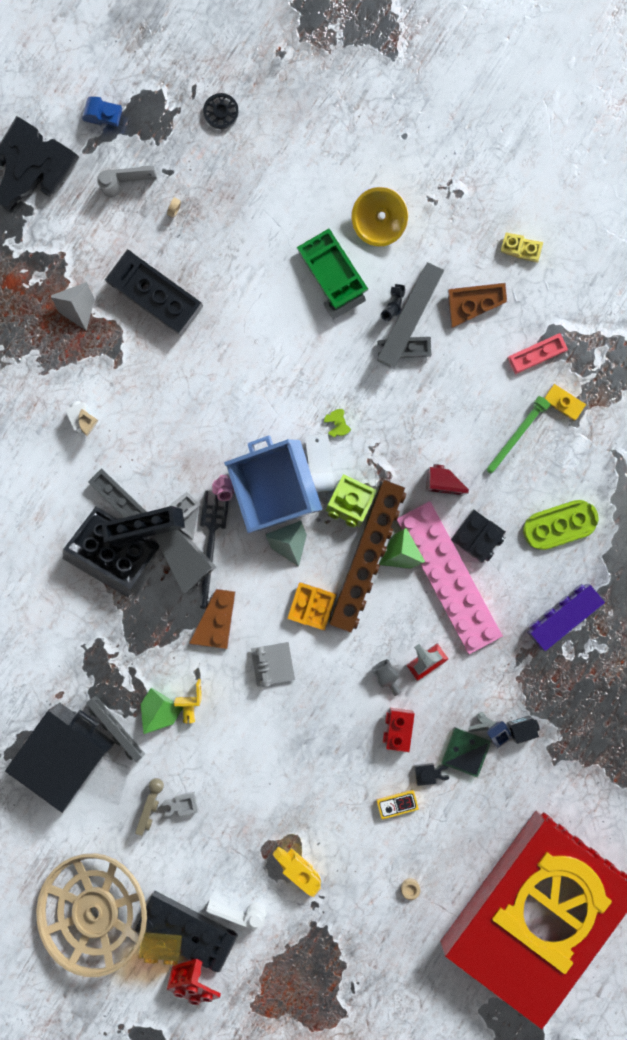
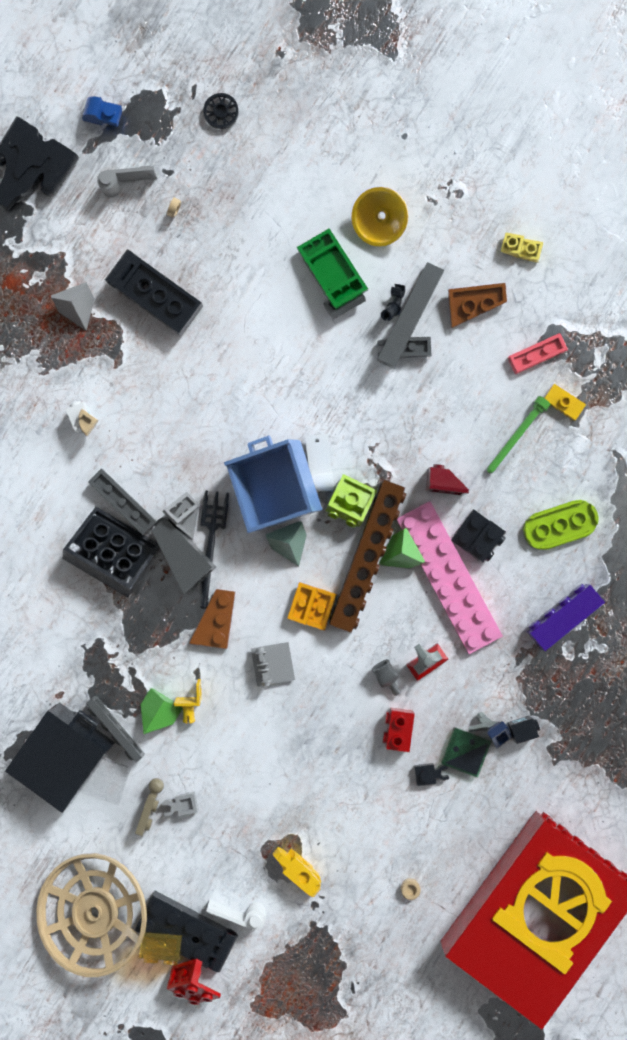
(143, 525): black brick -> none
(223, 488): bright pink rock -> none
(337, 416): lime piece -> none
(397, 804): tile -> none

